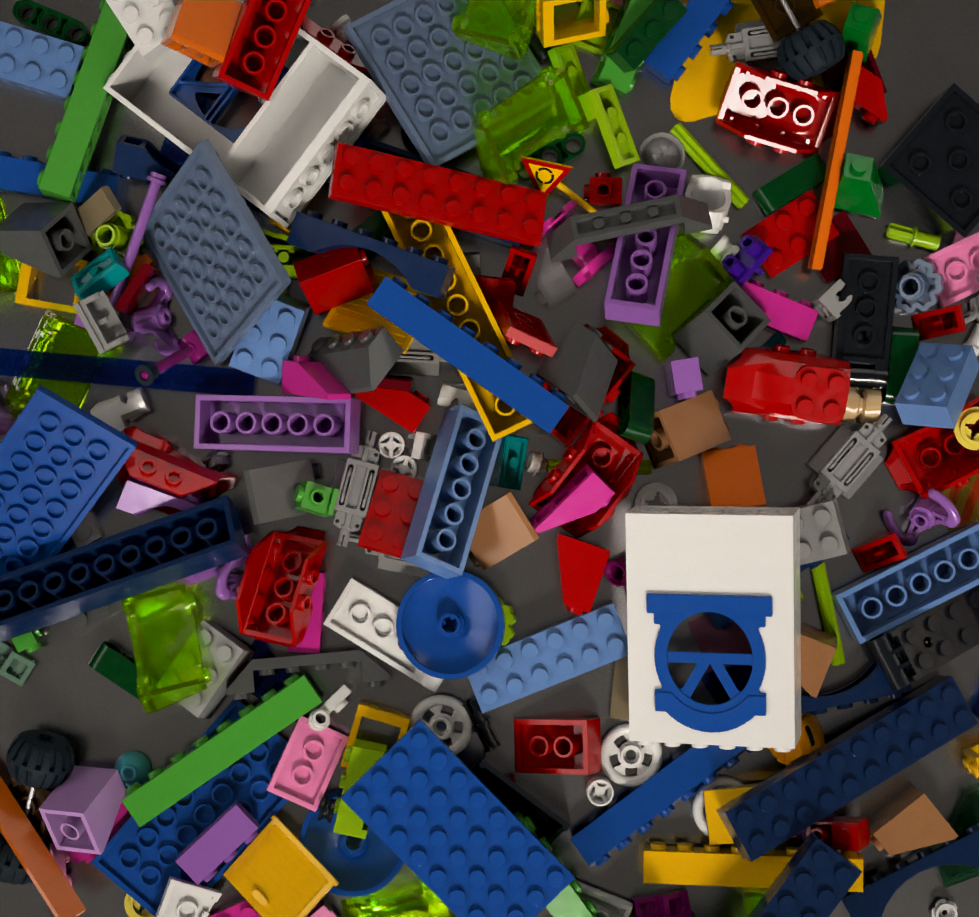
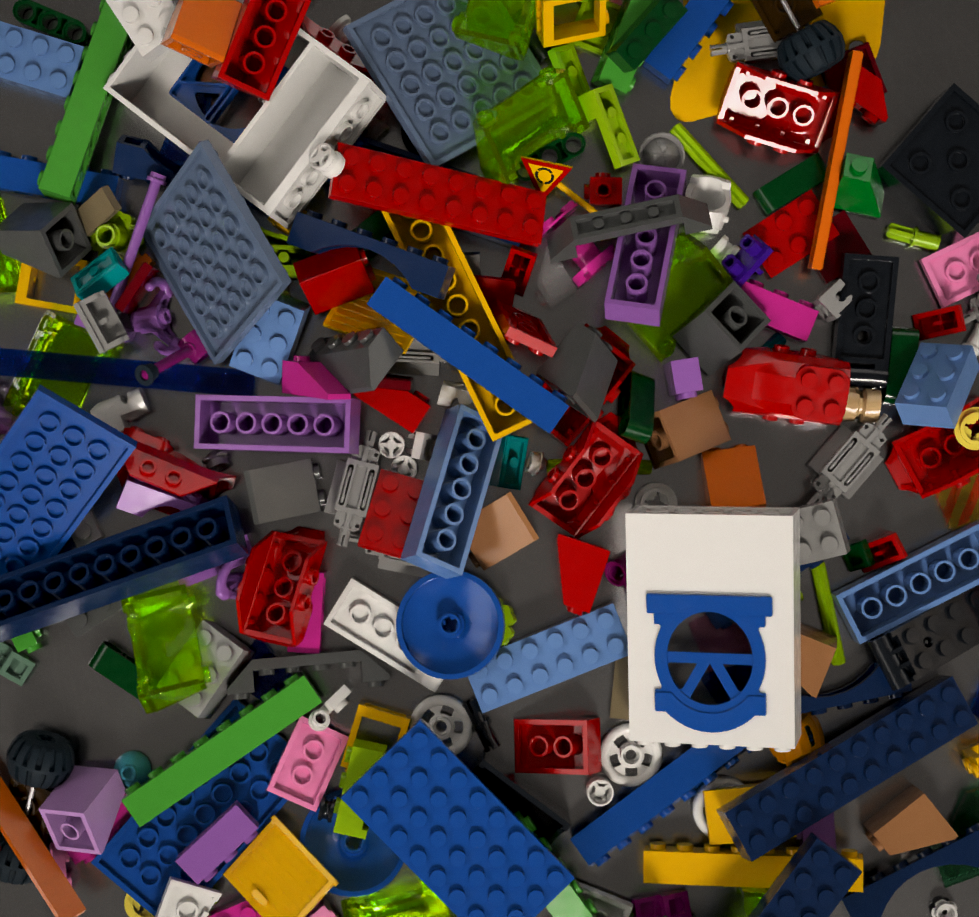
(326, 160): none -> white wheel
(326, 502): bright green brick -> none
(577, 499): dark pink slope -> none
(842, 832): red slope -> none
(859, 556): none -> dark green tile
(861, 29): green slope -> none
(924, 515): medium lavender piece -> none
(928, 285): sand blue plant -> none

